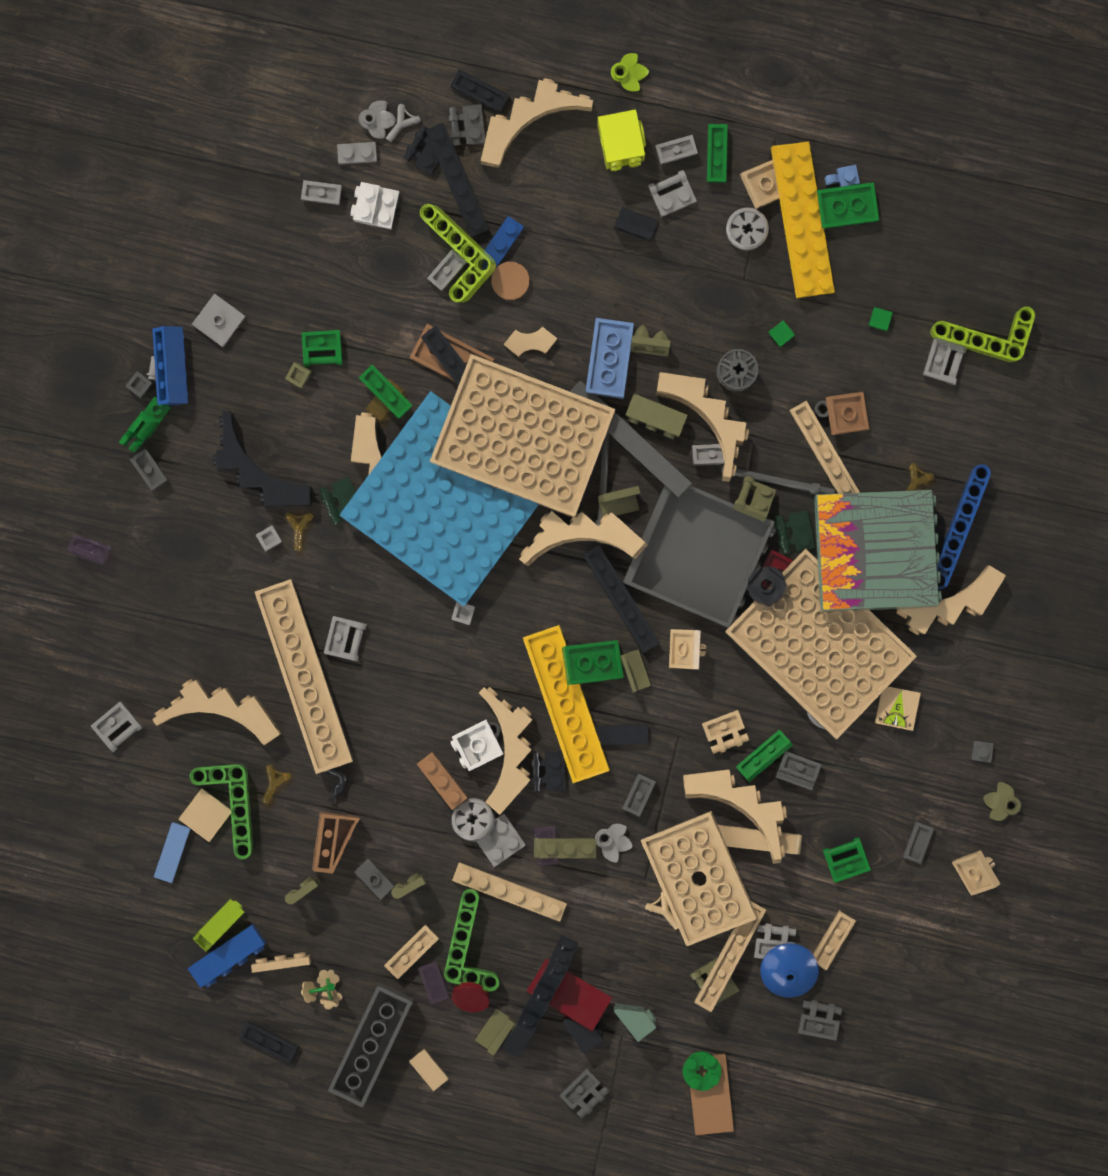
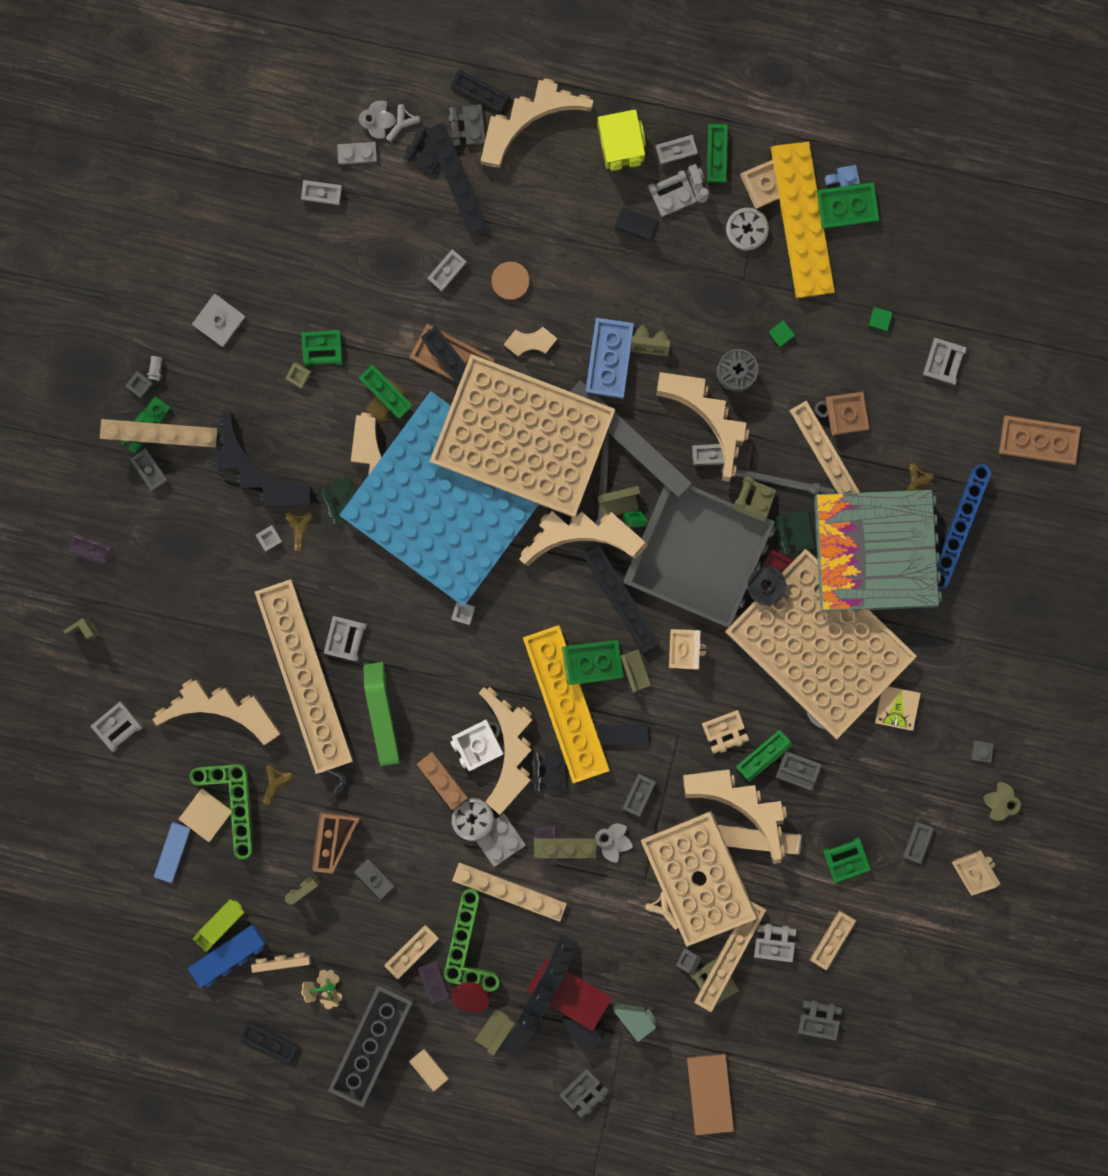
(86, 627): none -> olive panel
(158, 433): none -> tan plate
(170, 365): blue brick -> none
(375, 205): white plate -> none
(380, 714): none -> bright green beam
(413, 883): olive plate -> none
(462, 249): lime beam -> none
(503, 241): blue plate -> none
(632, 72): lime plate -> none
(635, 519): none -> green tile
(655, 416): olive brick -> none
(688, 961): none -> dark grey plate
(695, 1080): green plate -> none
(696, 179): none -> light grey plate
(788, 960): blue dish -> none
(974, 598): tan arch -> none
(987, 340): lime beam -> none
(1039, 440): none -> medium nougat tile

